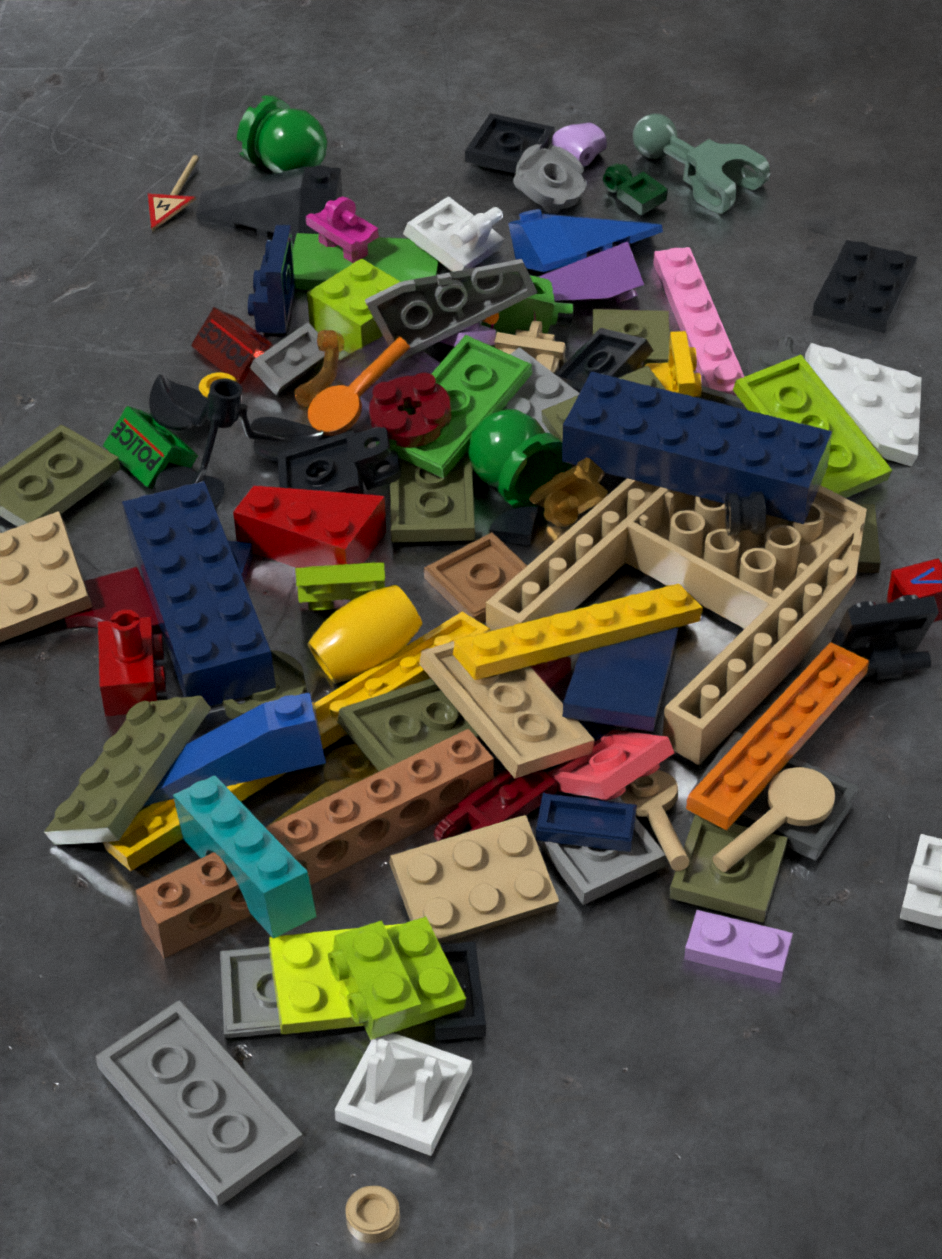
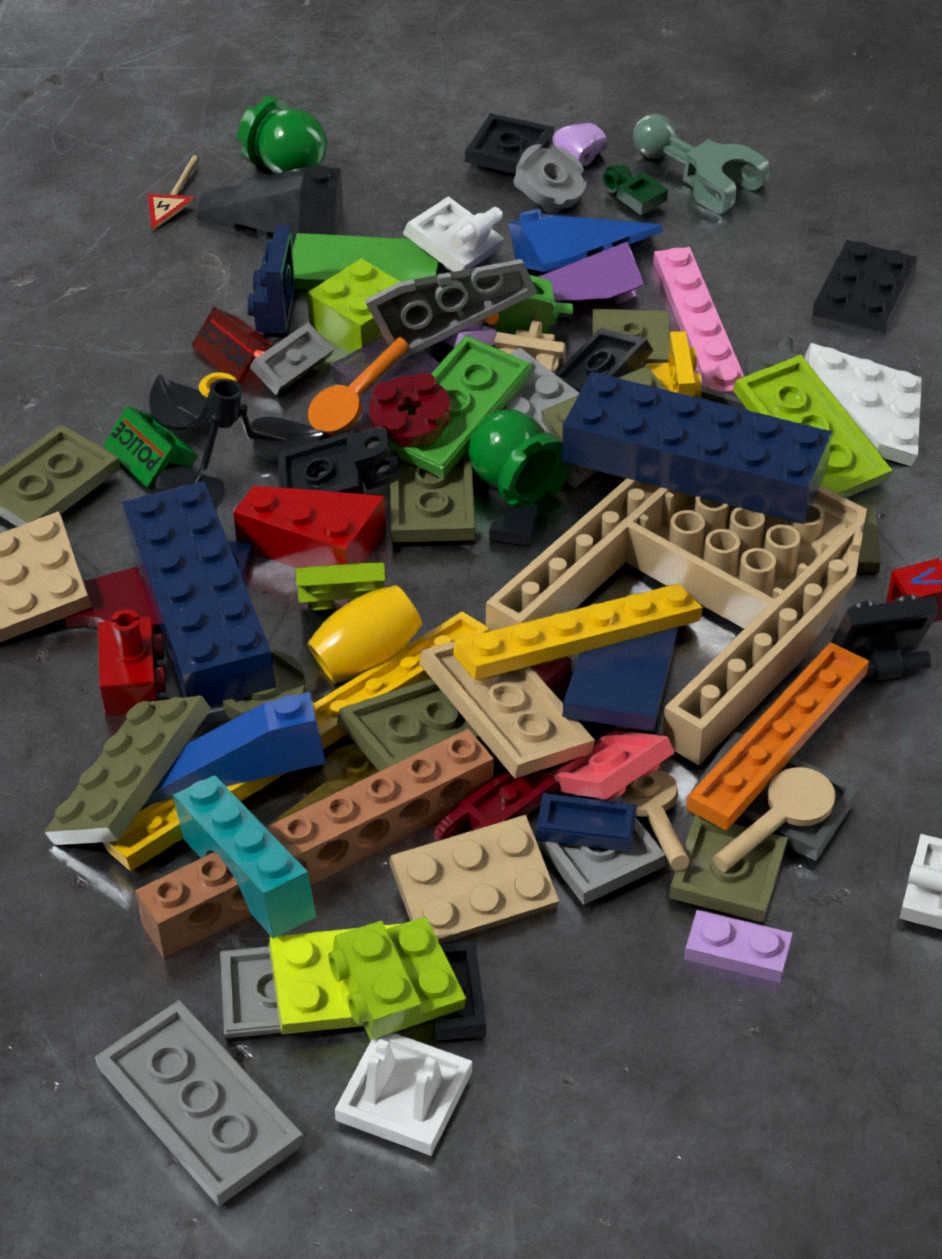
(331, 344): clear orange piece -> none
(341, 226): dark pink hips -> none
(372, 1214): tan tile -> none
(474, 574): medium nougat tile -> none
(570, 493): pearl gold hips -> none
(745, 513): black wheel -> none

